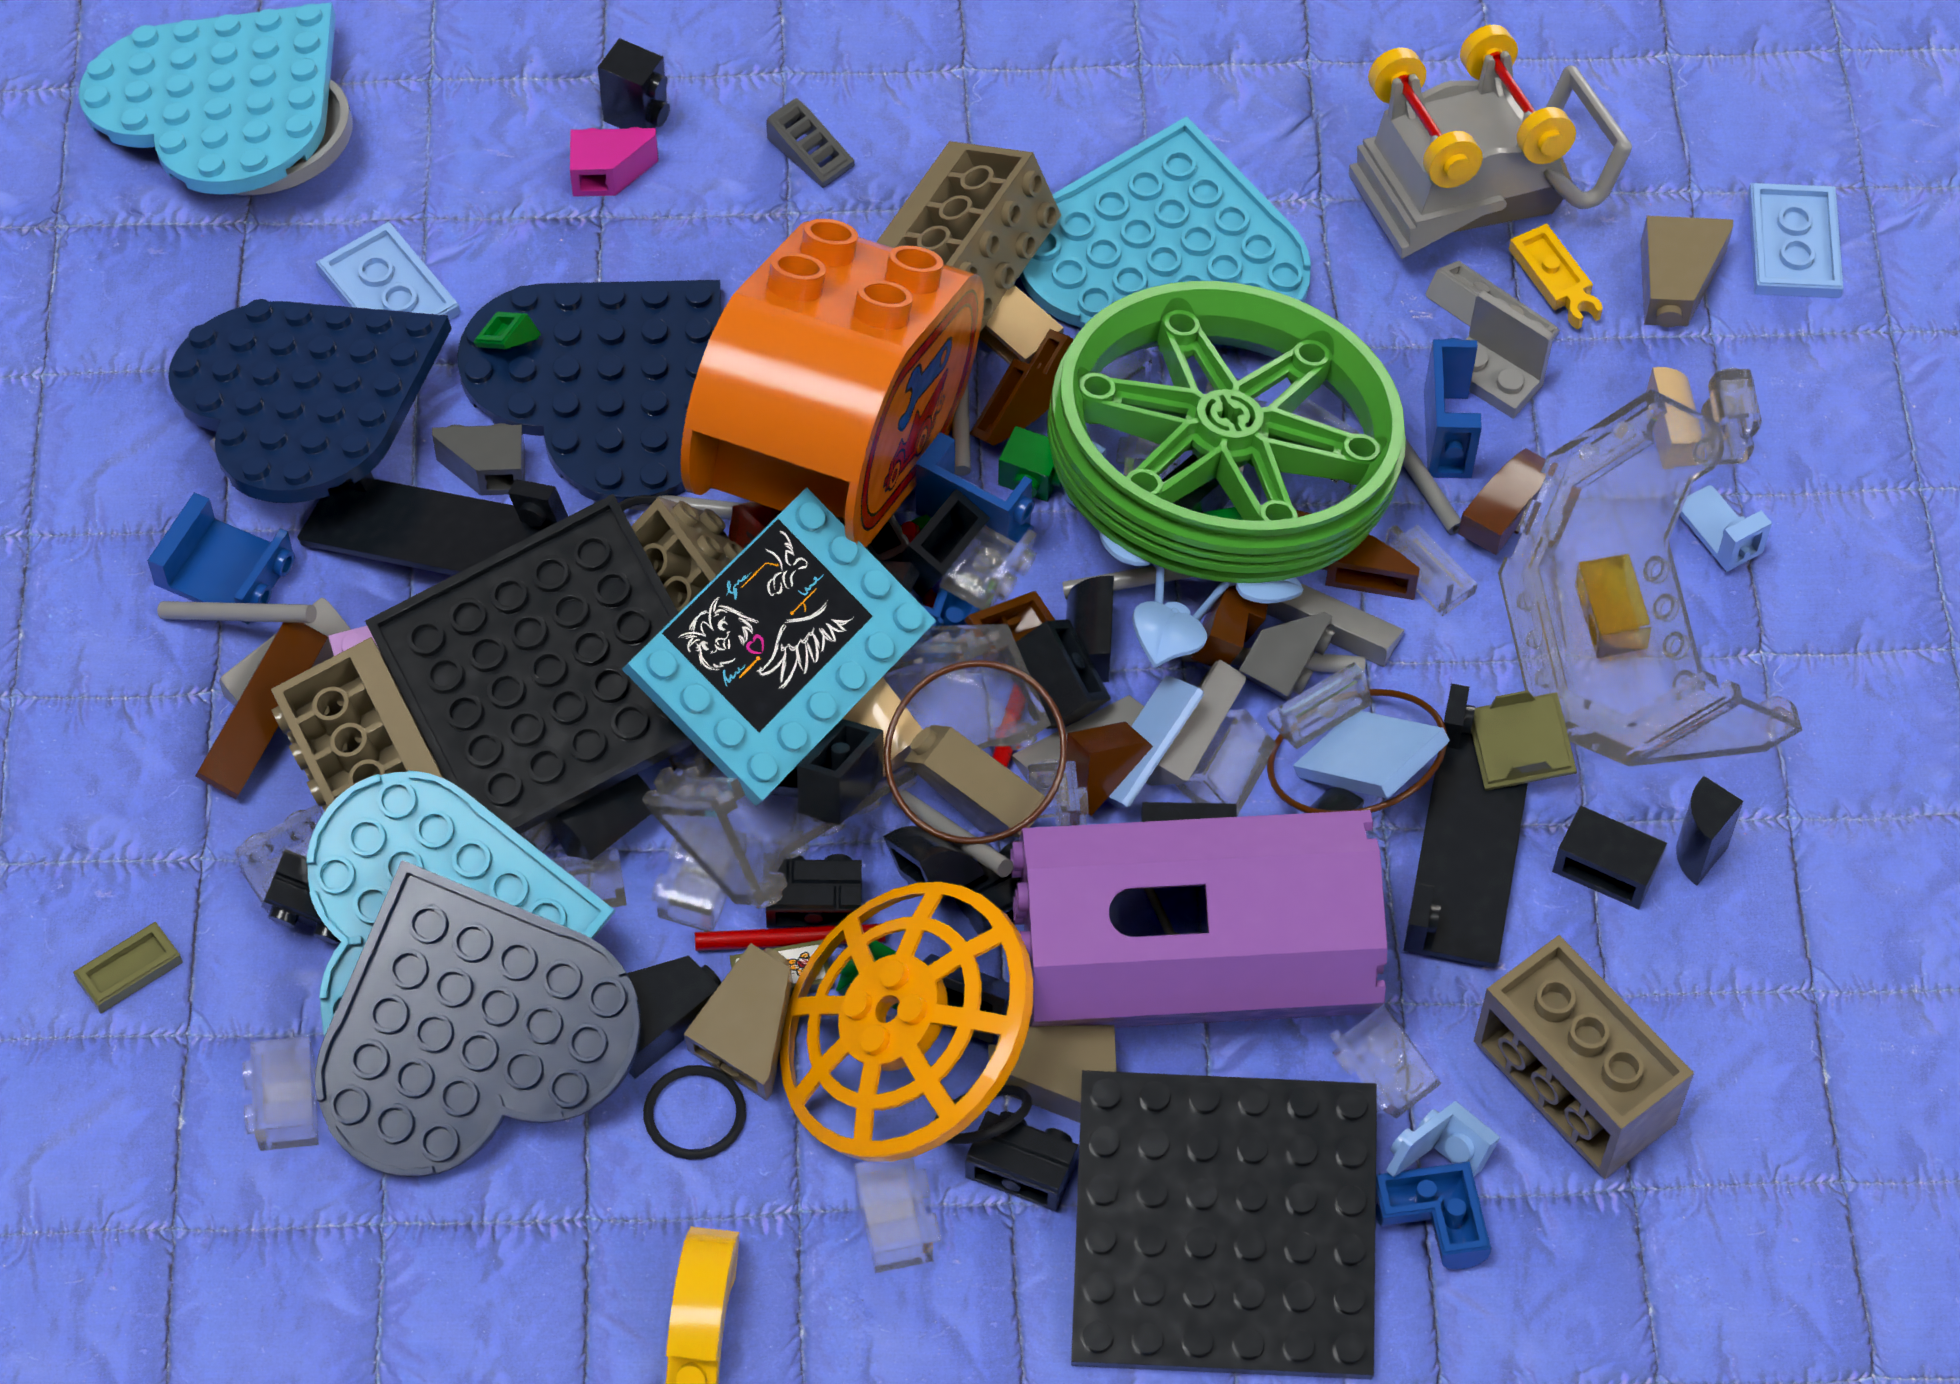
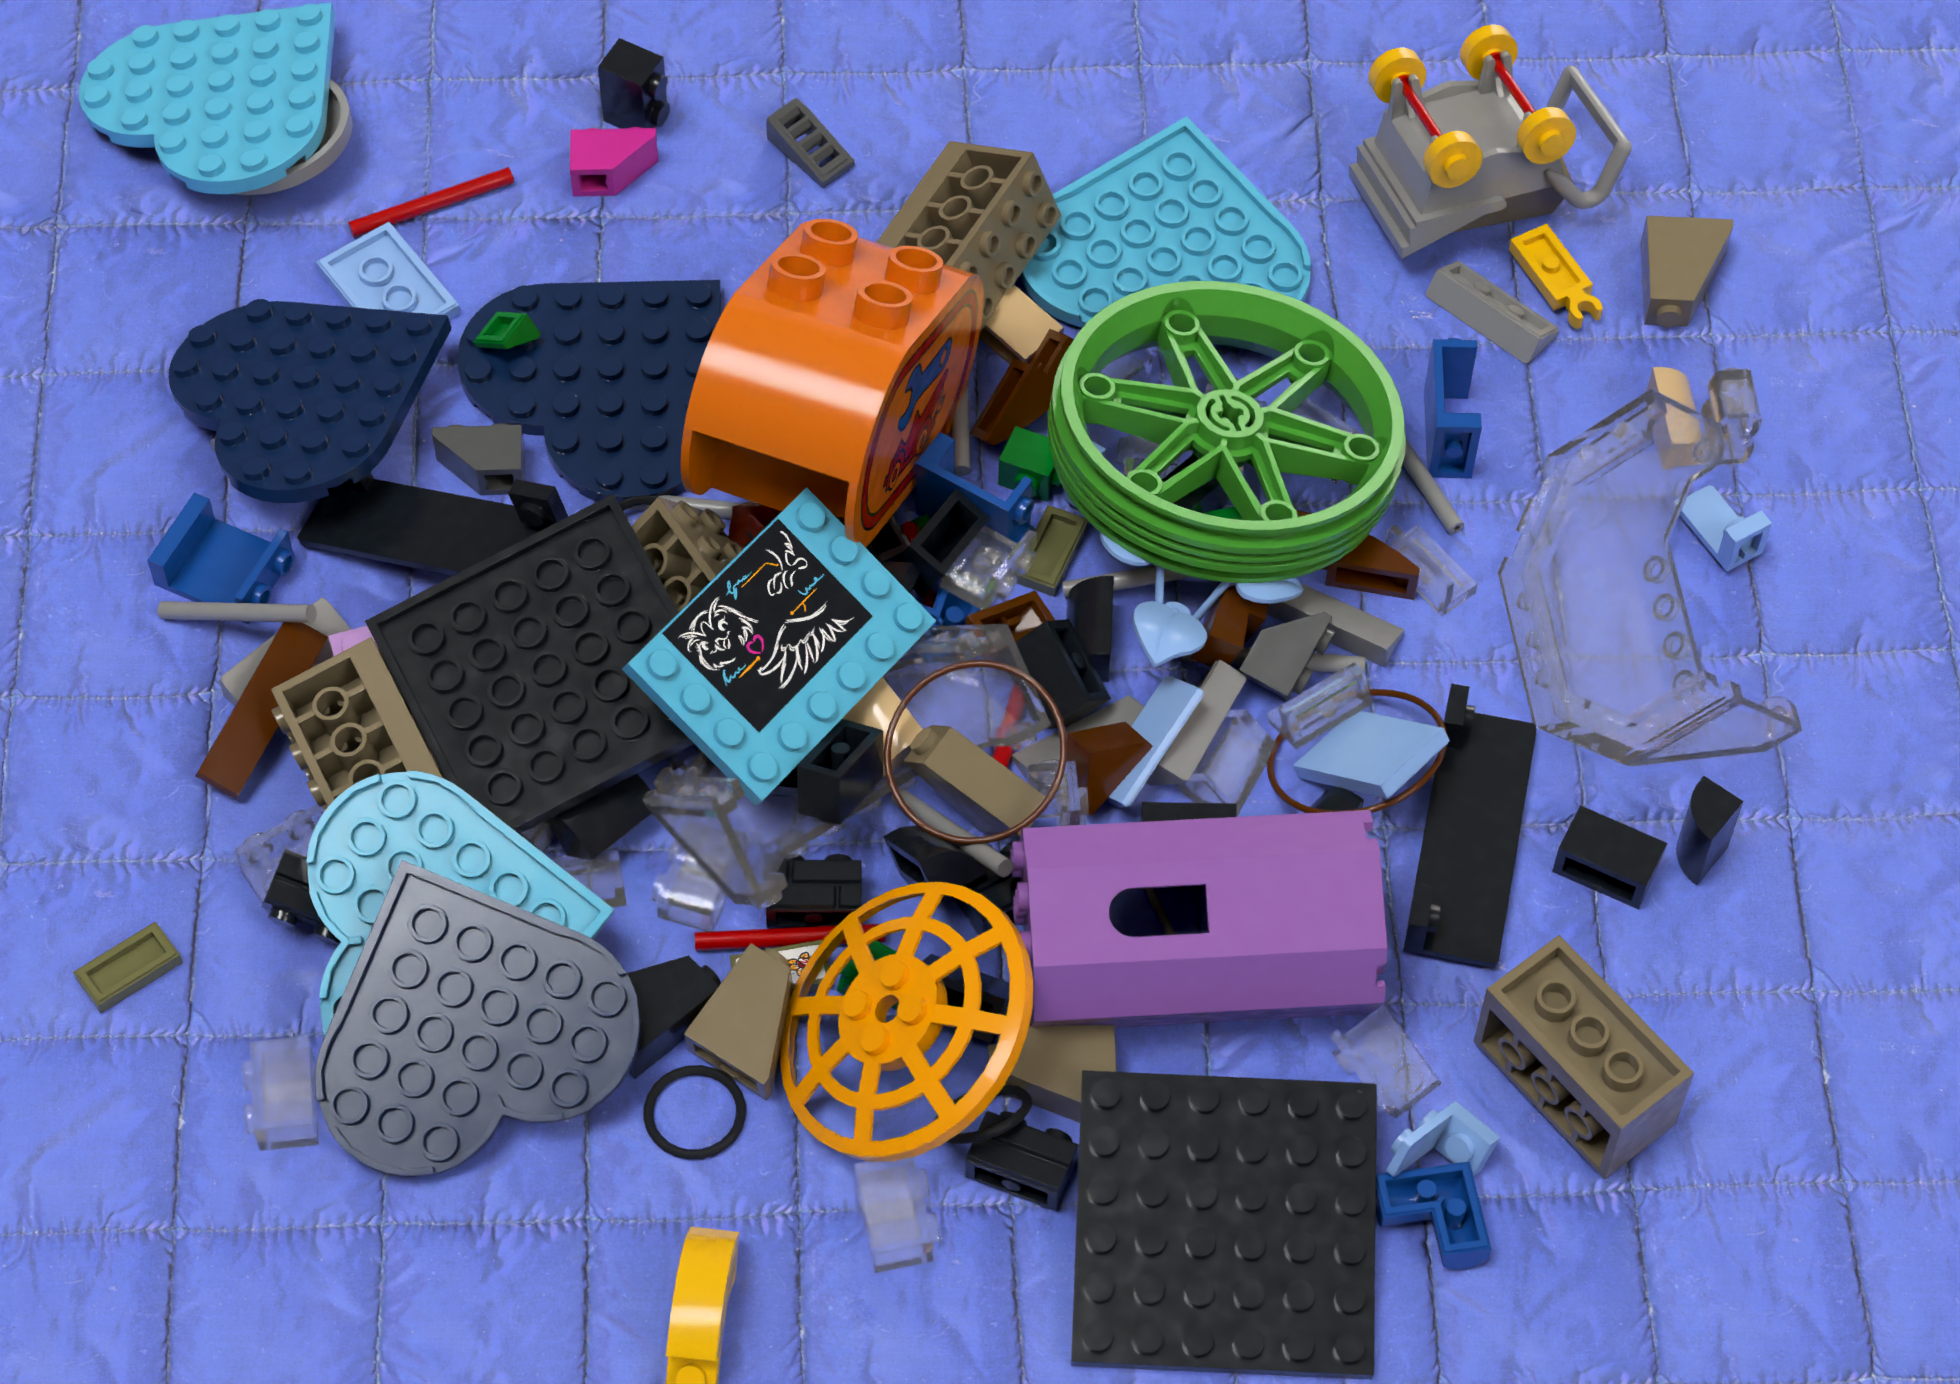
(431, 201): none -> red bar
(1056, 545): none -> olive tile
(1501, 502): slope -> none
(1509, 354): light grey bracket -> none
(1521, 740): olive piece -> none
(1612, 605): clear yellow piece -> none
(1795, 240): light blue tile -> none

